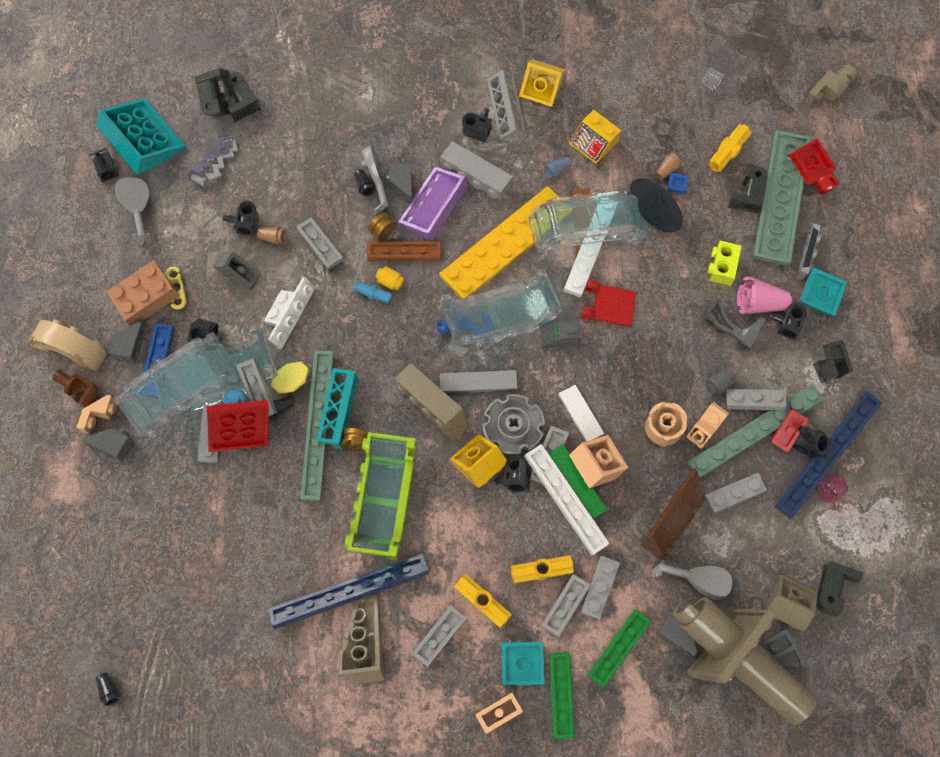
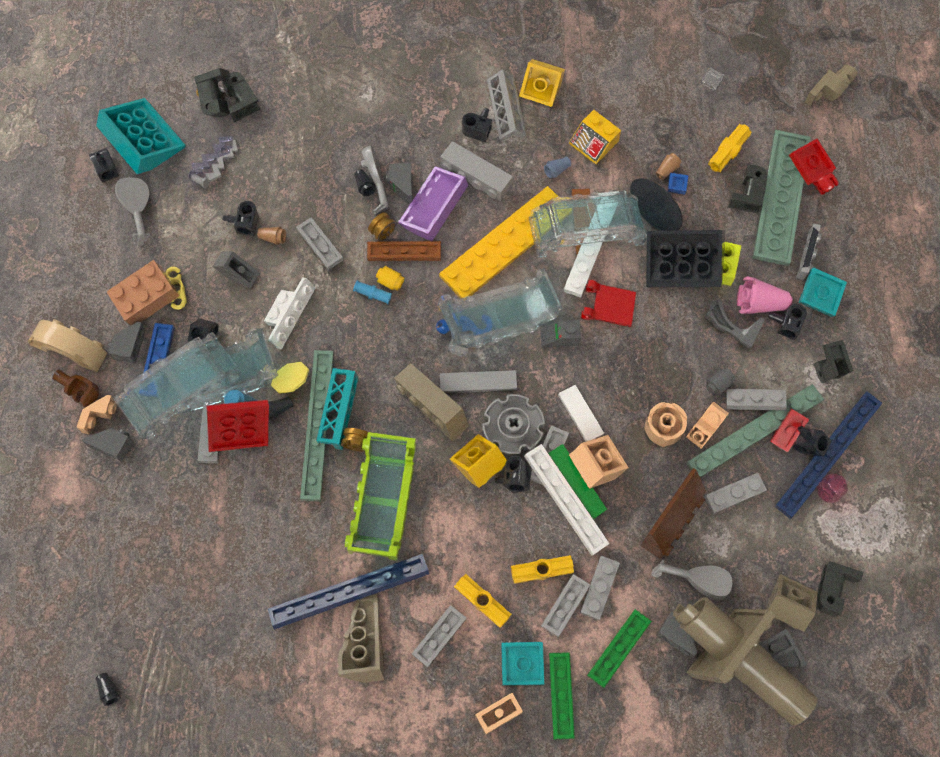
(255, 383): light grey plate -> none
(685, 258): none -> black slope

